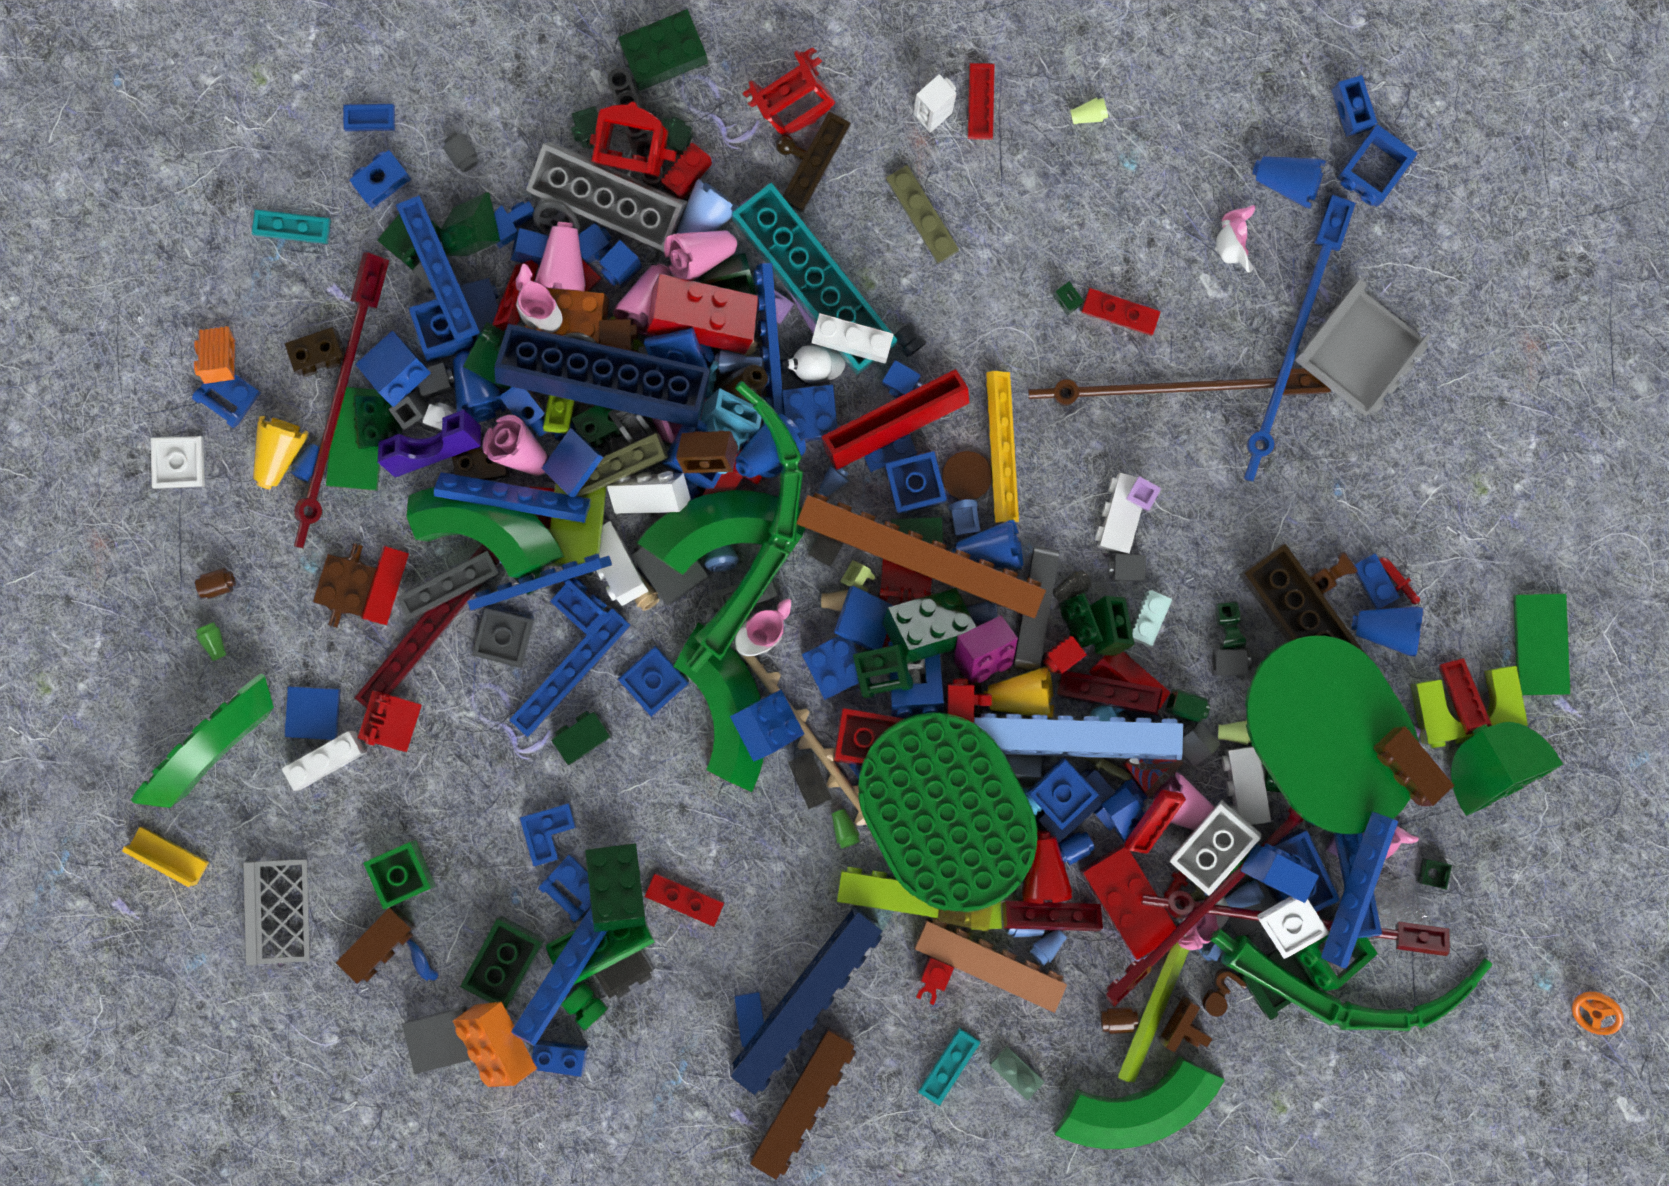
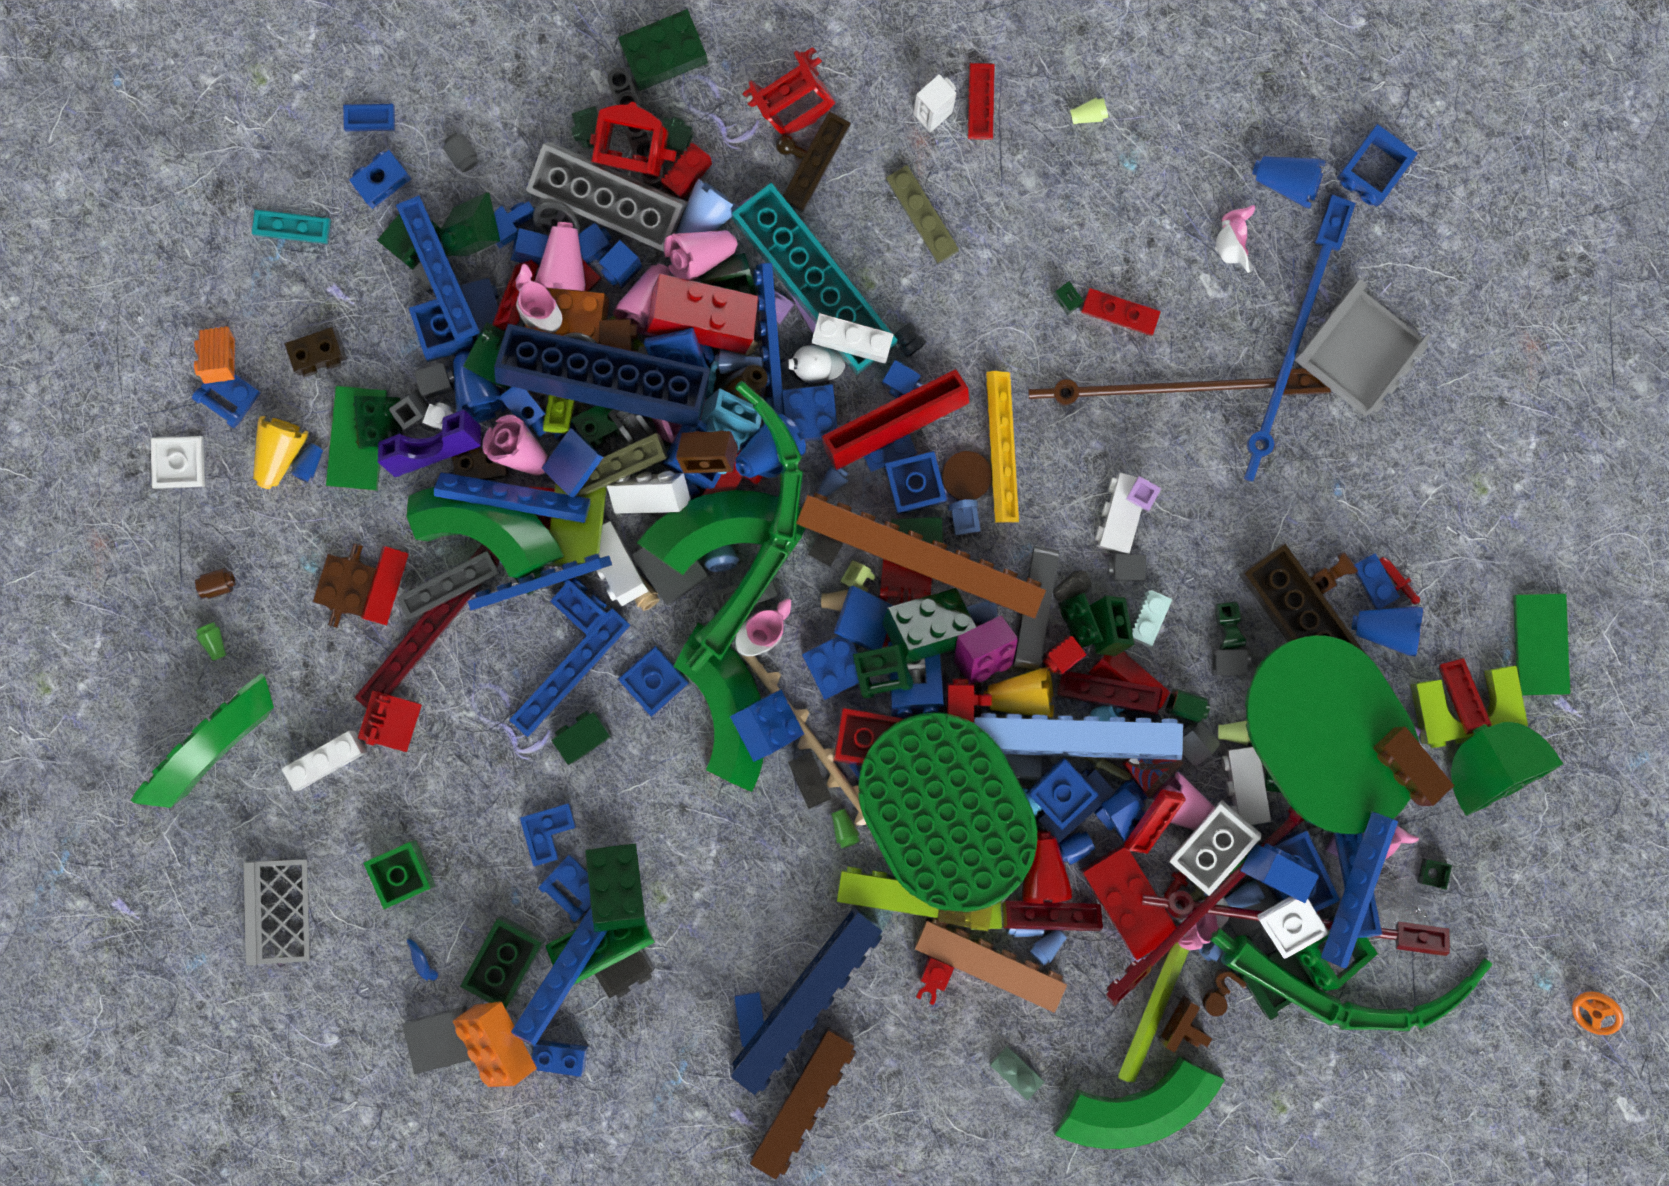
(166, 857): yellow panel -> none
(312, 713): blue tile -> none
(366, 294): dark red bar -> none
(376, 945): reddish brown brick -> none
(392, 368): blue brick -> none
(503, 637): dark grey tile -> none
(584, 1006): green wheel -> none
(684, 899): red plate -> none
(949, 1066): teal tile -> none
(995, 546): blue cone -> none
(1119, 1020): reddish brown brick -> none
(1354, 106): blue brick -> none

